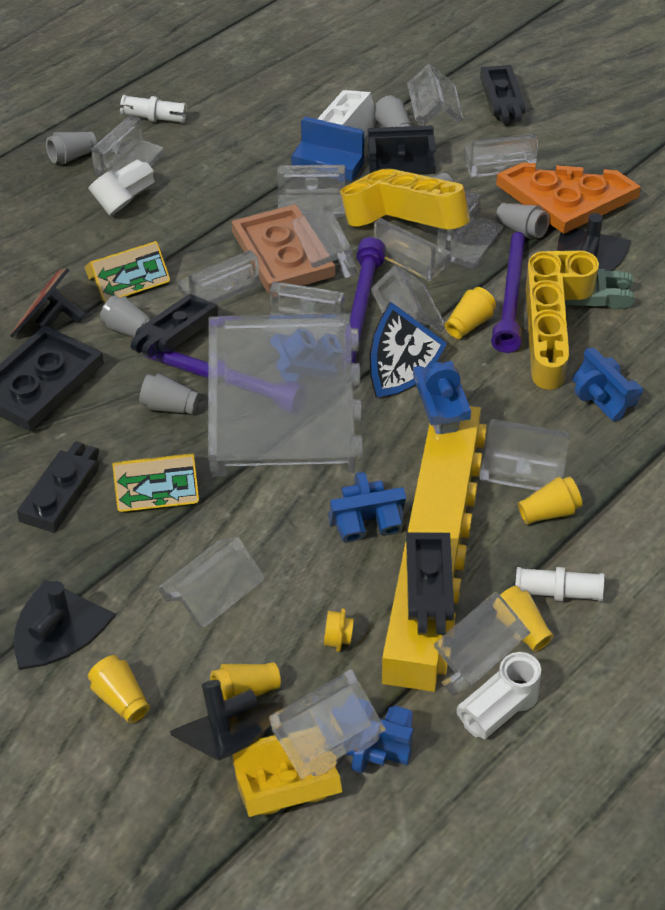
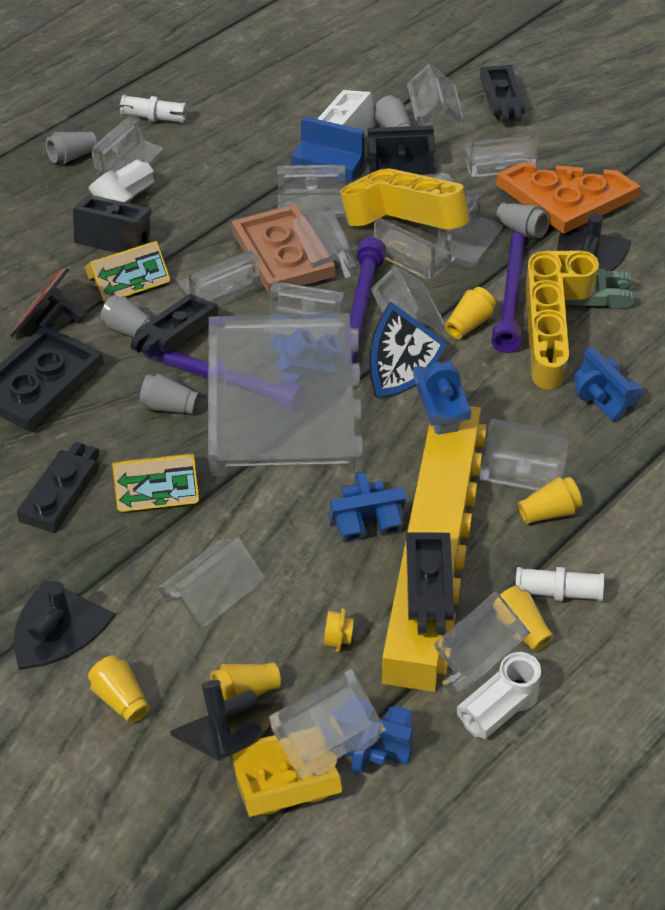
(110, 224): none -> black hinge

